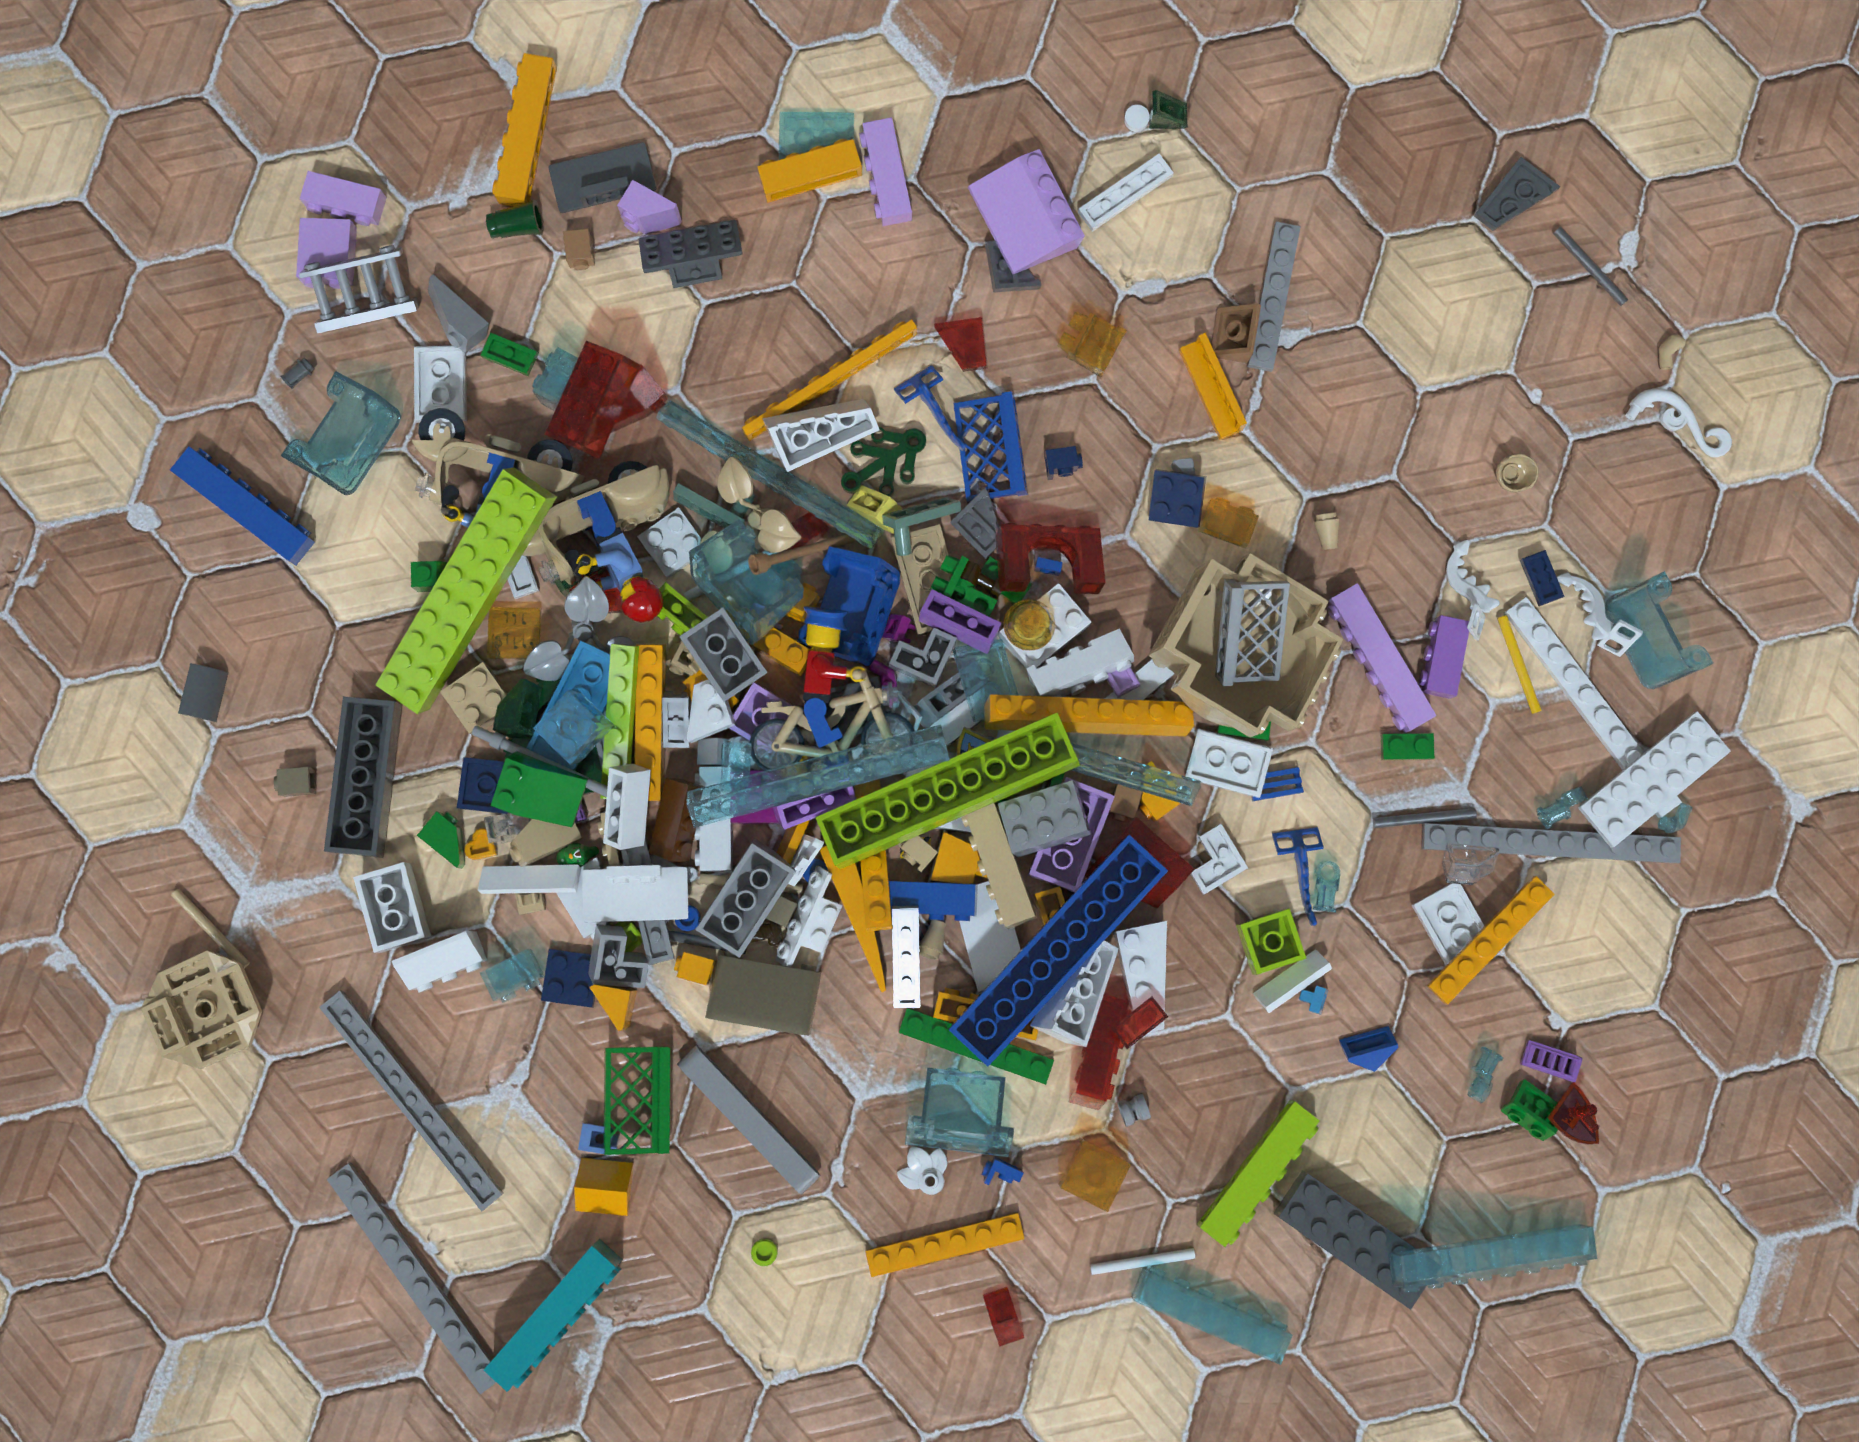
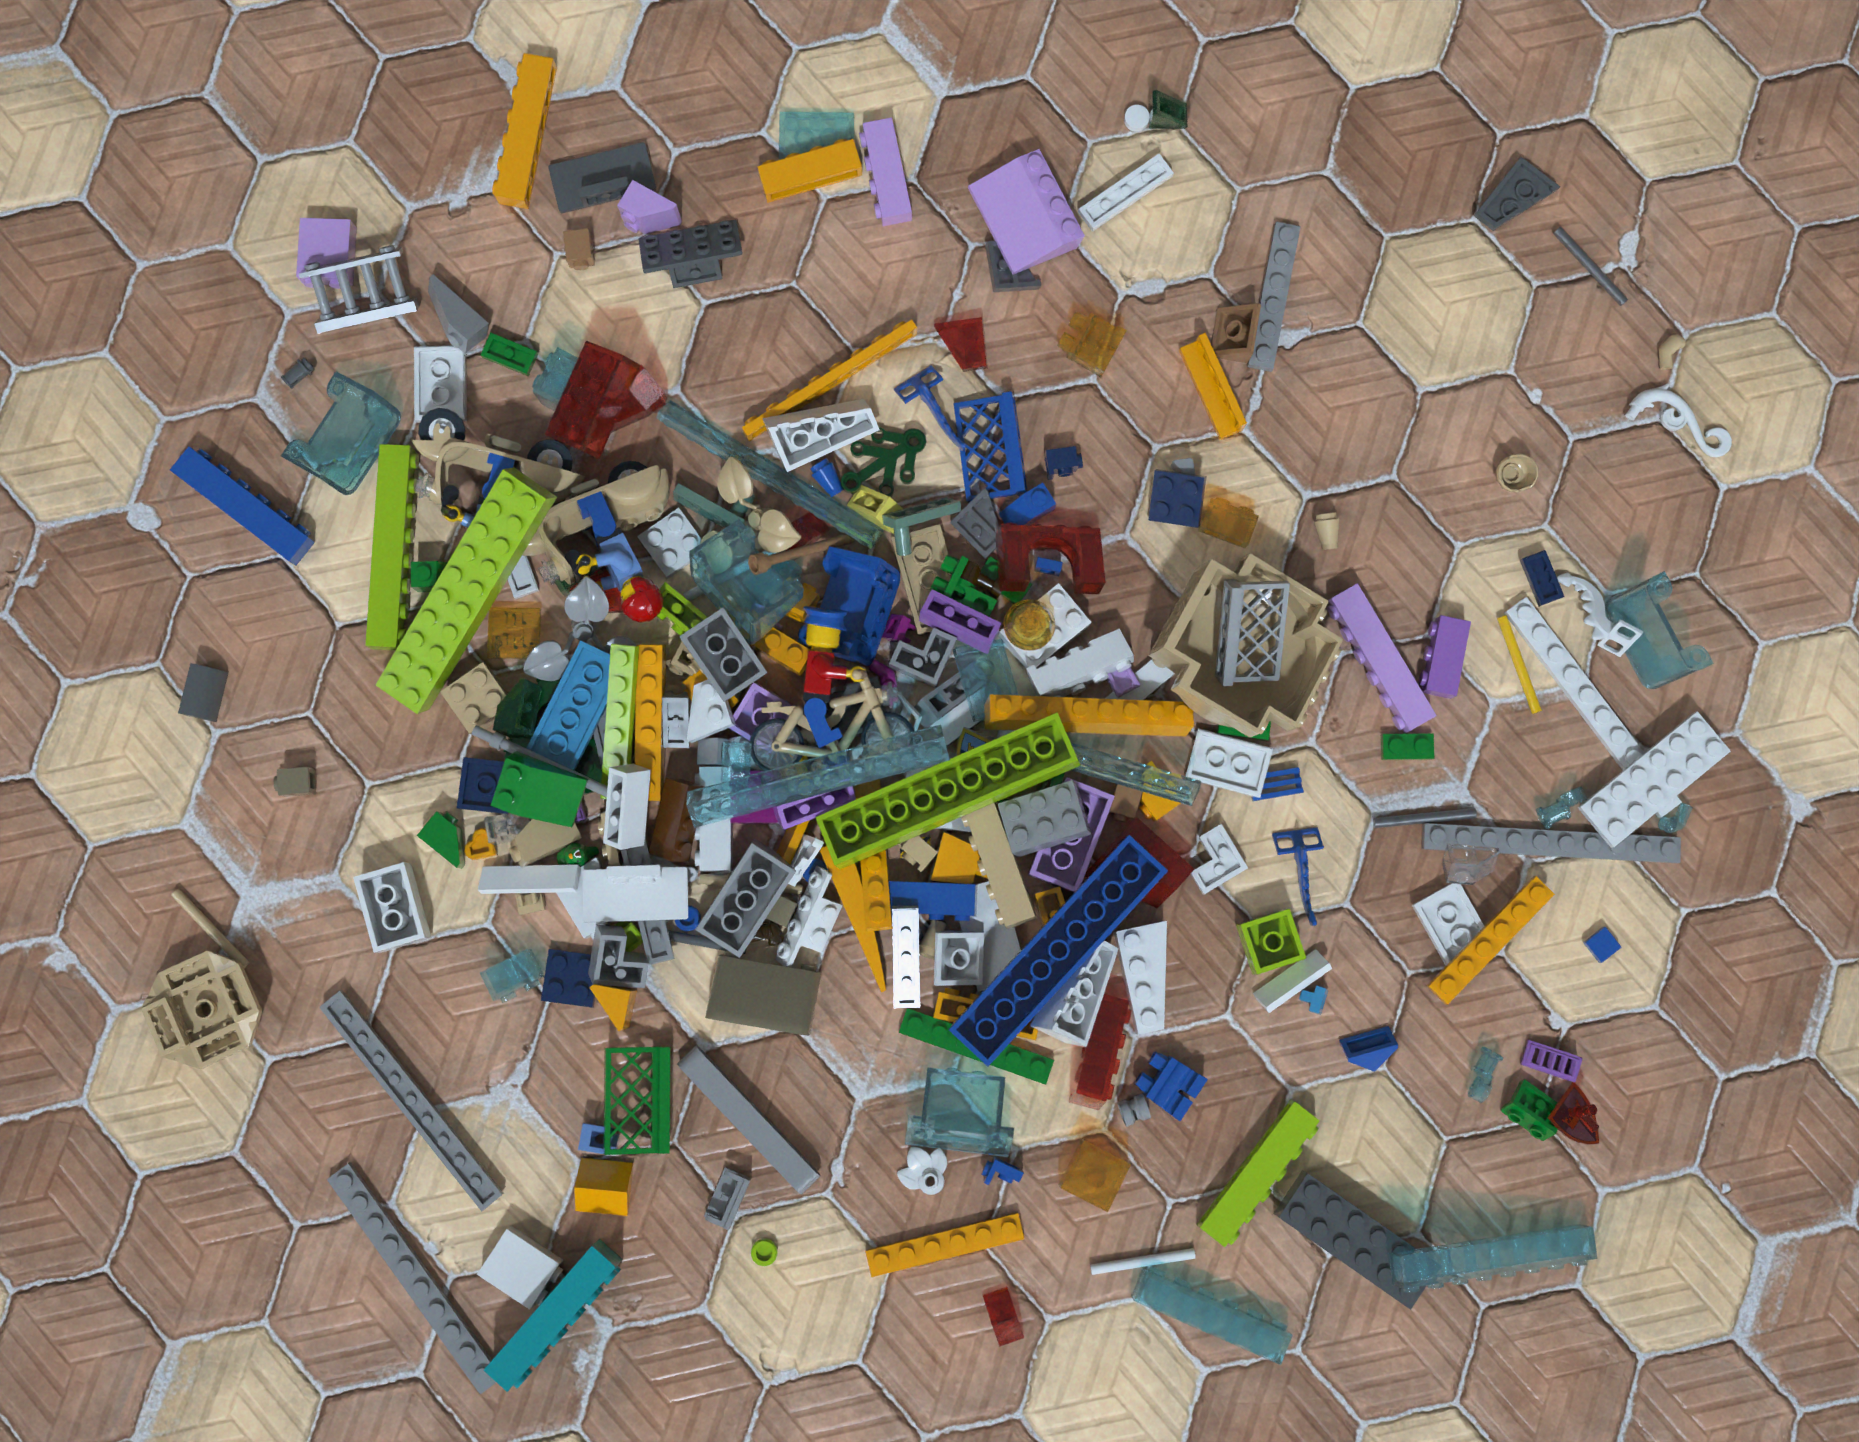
(342, 199): lavender brick -> none
(363, 777): dark grey brick -> none
(391, 546): none -> lime brick
(441, 961): white slope -> none
(515, 221): dark green plant -> none
(521, 1268): none -> white brick
(573, 726): clear light blue brick -> none
(694, 968): light orange brick -> none
(727, 1198): none -> light grey hinge
(827, 477): none -> blue cone
(958, 958): none -> white slope
(1029, 507): none -> blue slope
(1139, 1022): clear red tile -> none
(1167, 1083): none -> blue hips
(1326, 888): clear light blue connector -> none
(1467, 587): white piece -> none
(1602, 944): none -> blue tile

